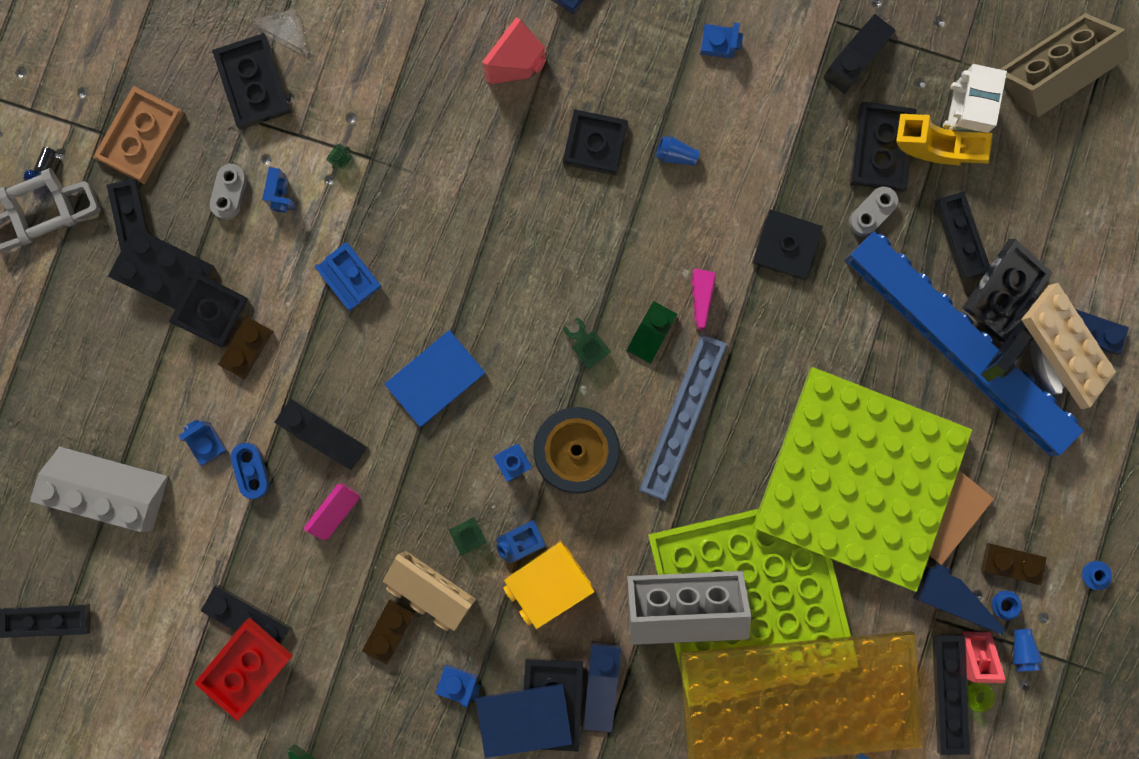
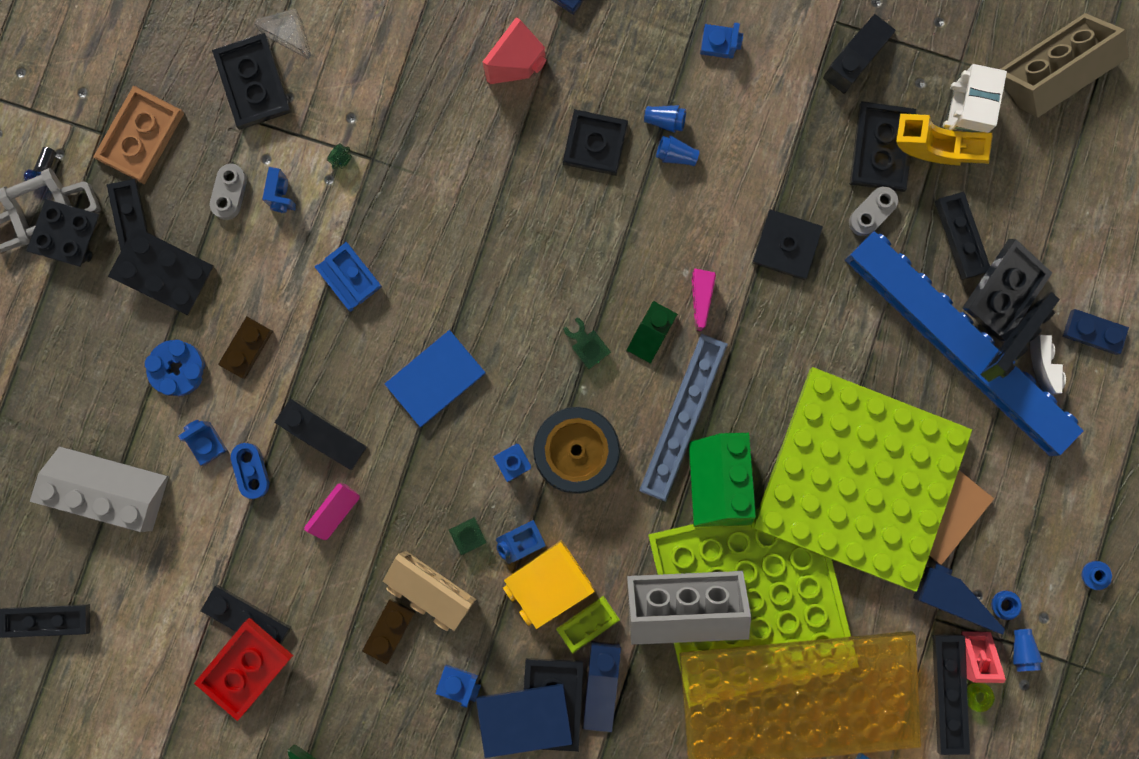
(63, 233): none -> black hinge
(160, 361): none -> blue plate
(208, 309): black tile -> none
(587, 624): none -> lime plate
(666, 117): none -> blue cone
(722, 480): none -> green slope
(1013, 564): dark brown plate -> none
(1068, 345): tan plate -> none

